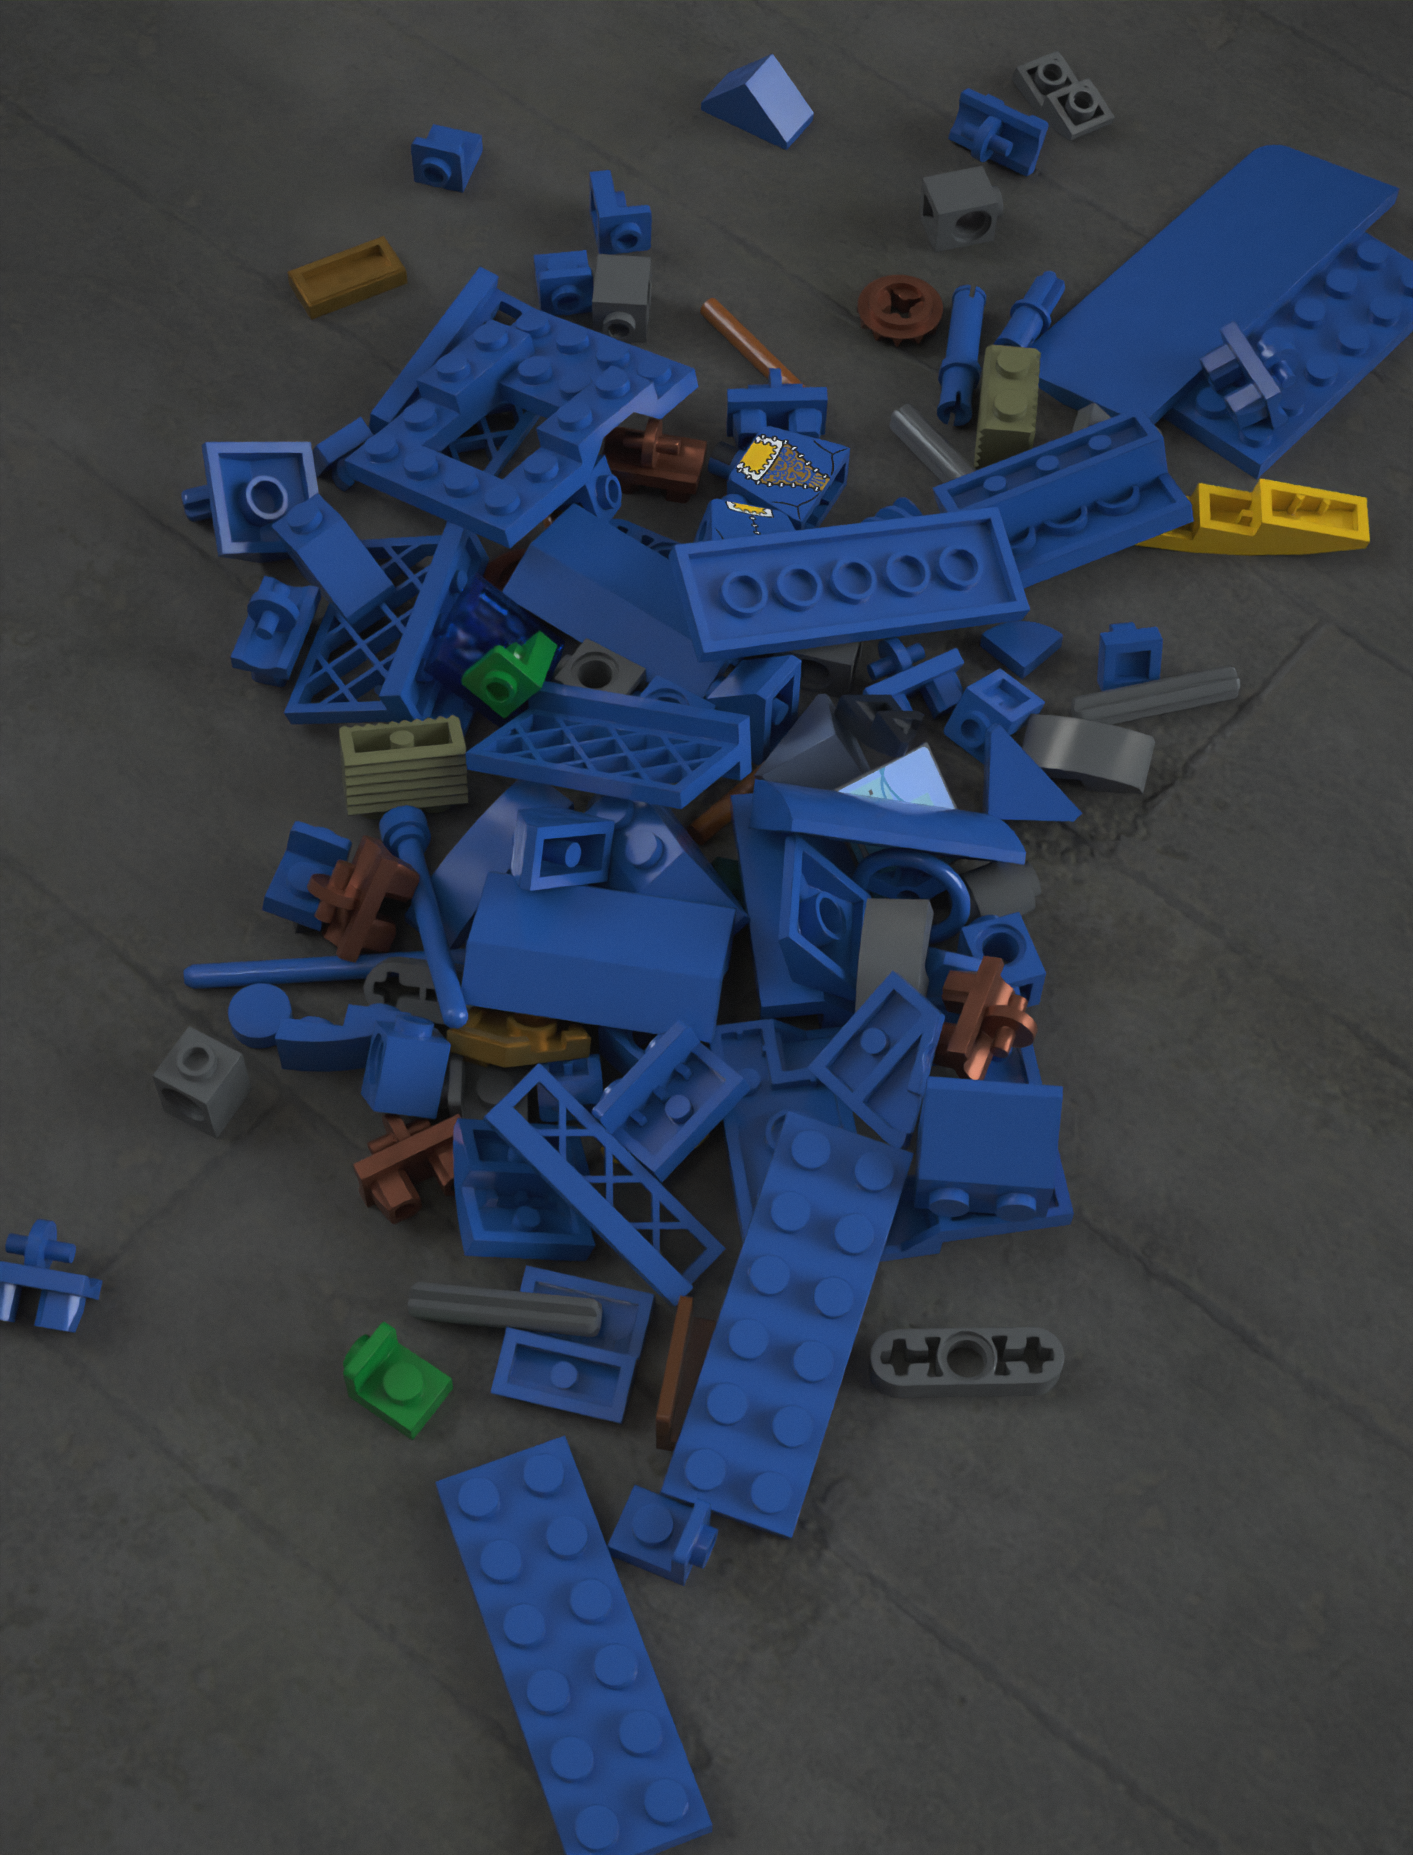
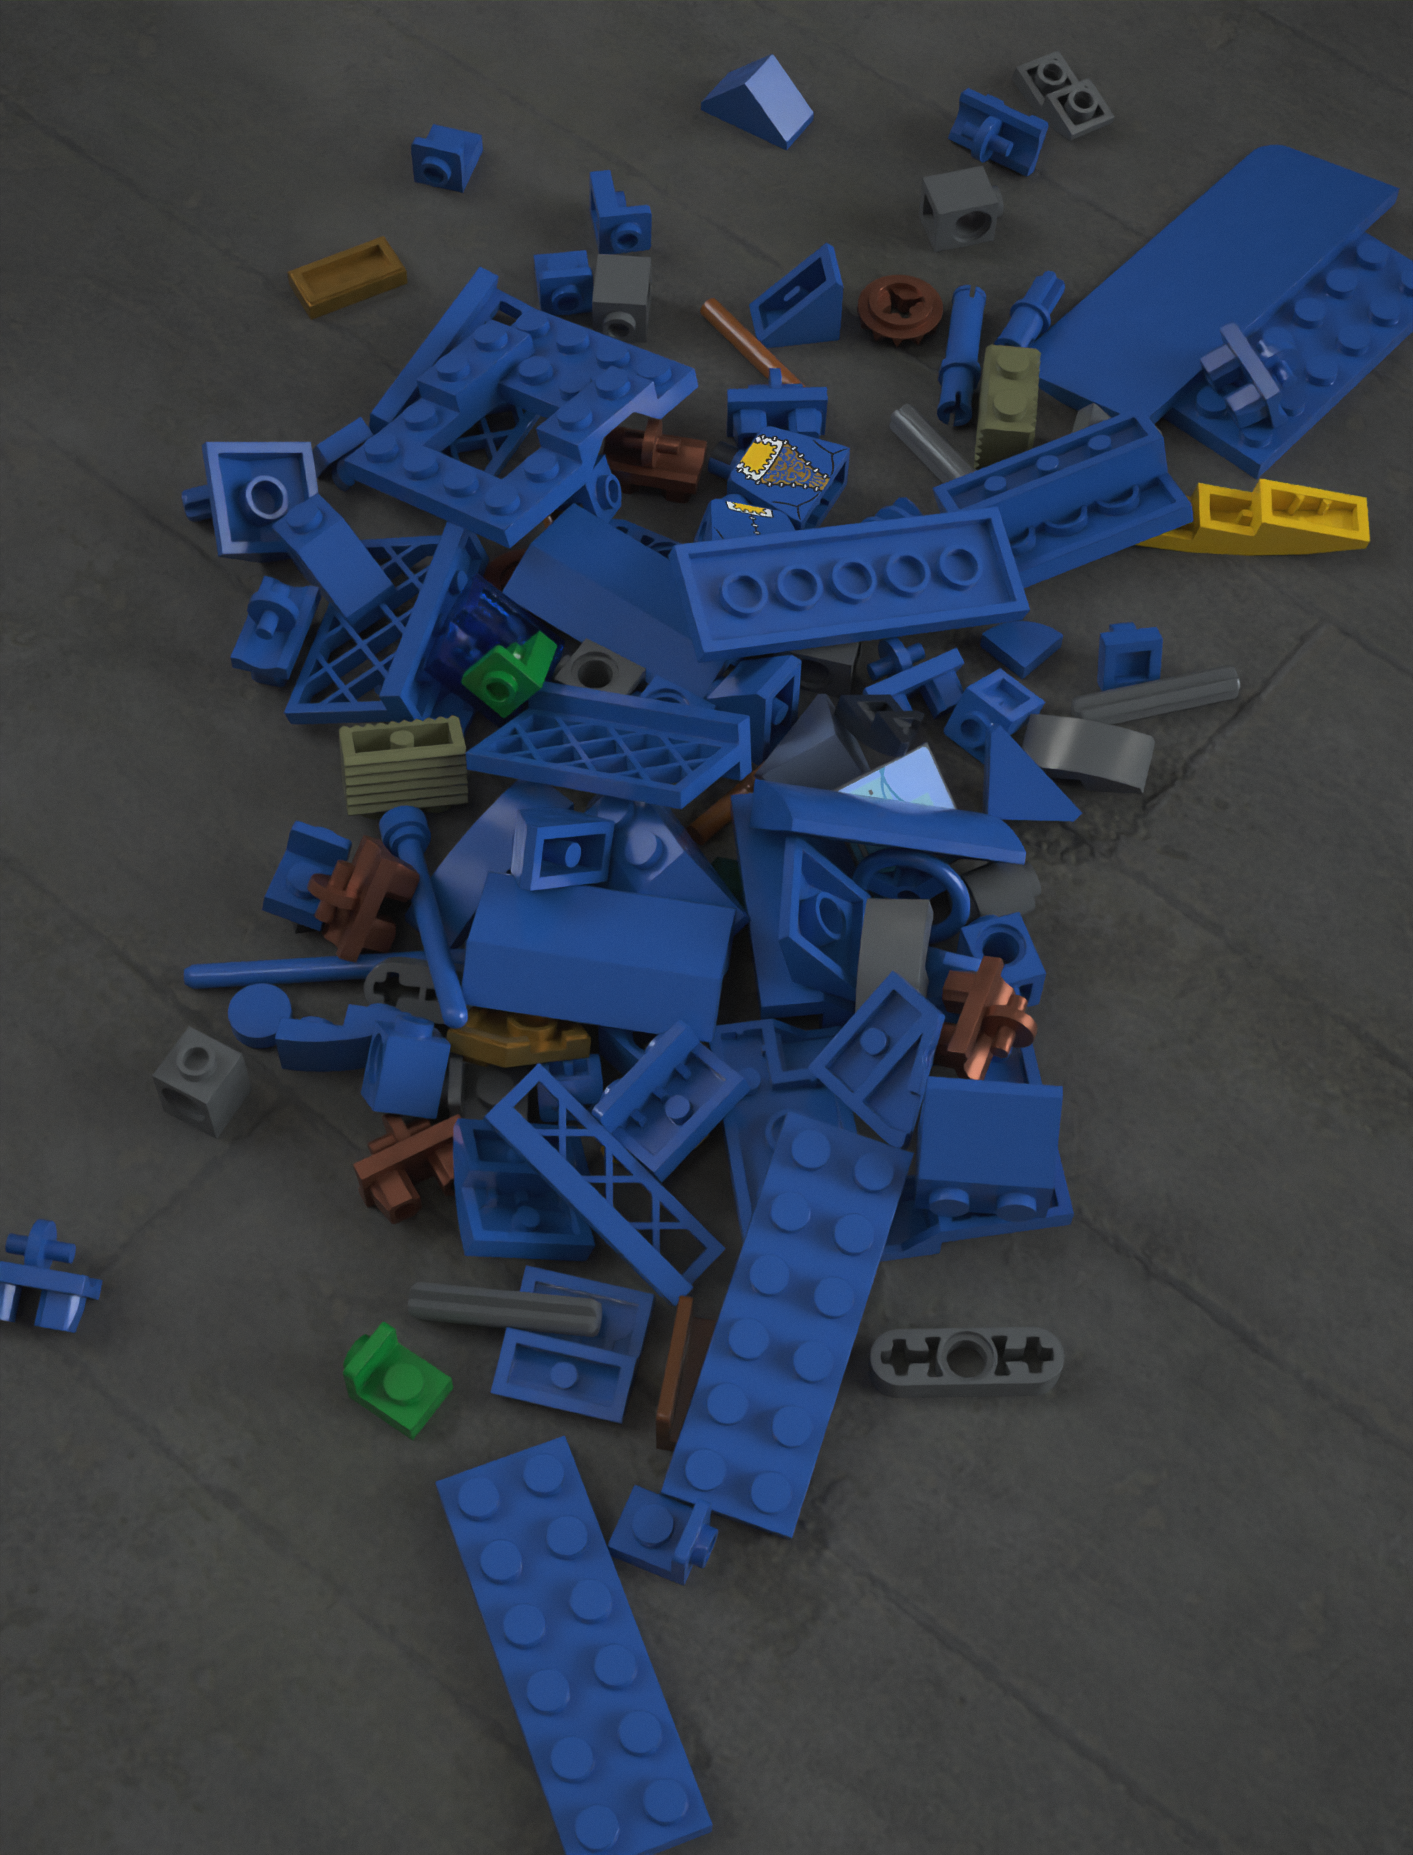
(802, 304): none -> blue slope

